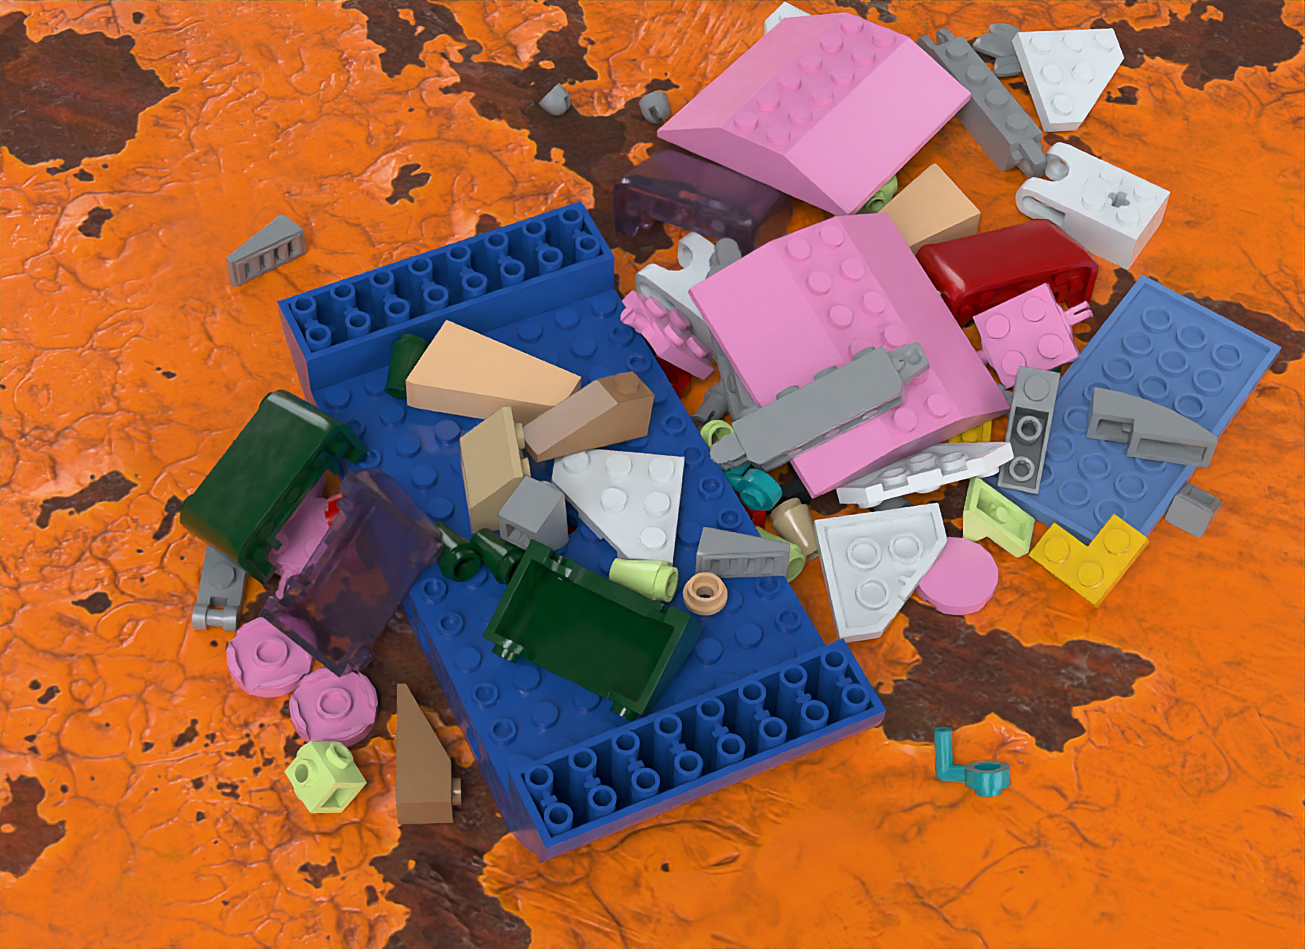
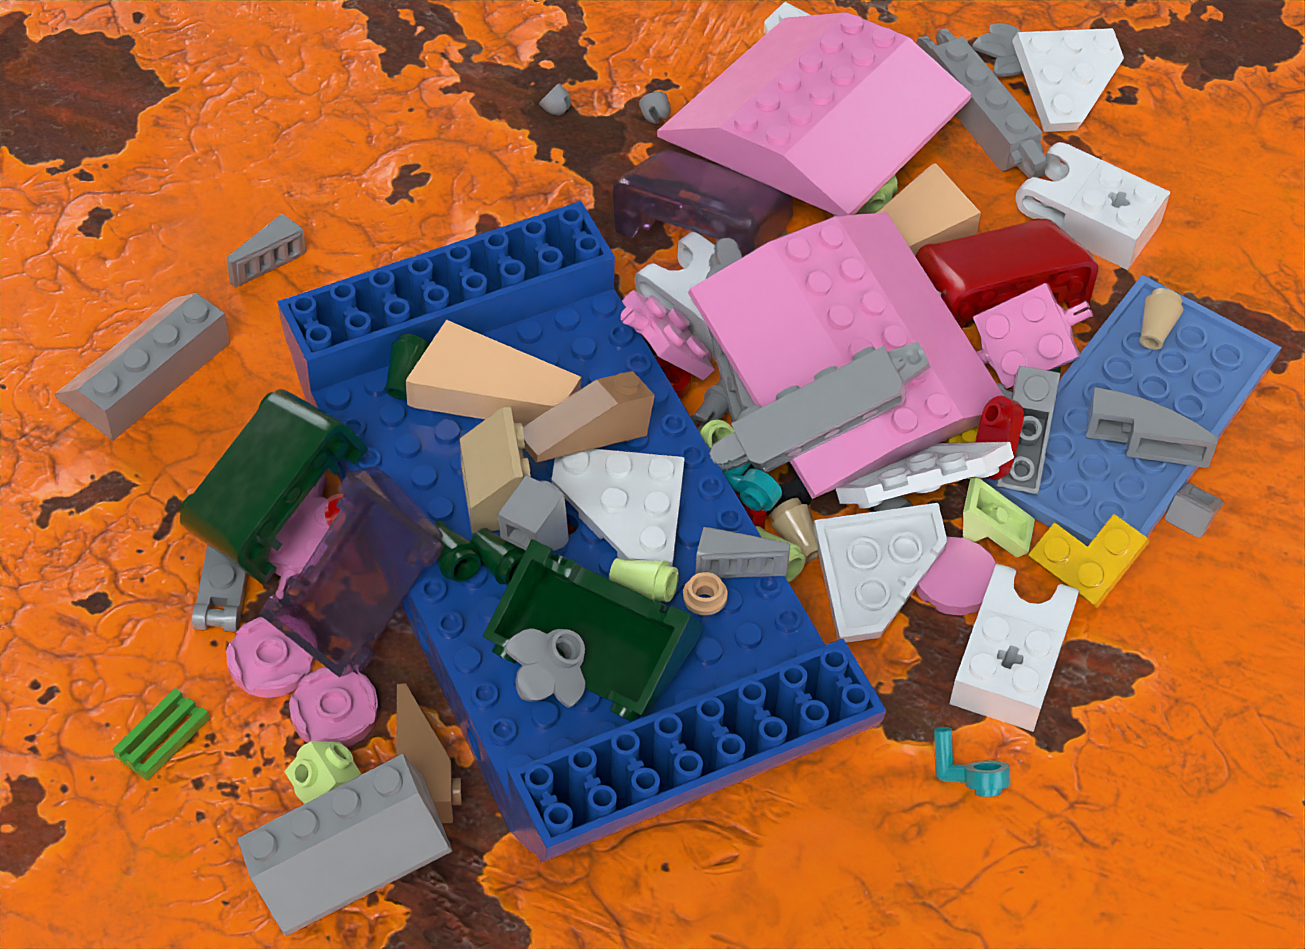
(147, 364): none -> light grey slope
(156, 729): none -> bright green tile
(344, 844): none -> light grey slope
(544, 669): none -> light grey plate
(1001, 422): none -> red plate
(1012, 652): none -> white brick
(1160, 315): none -> tan cone

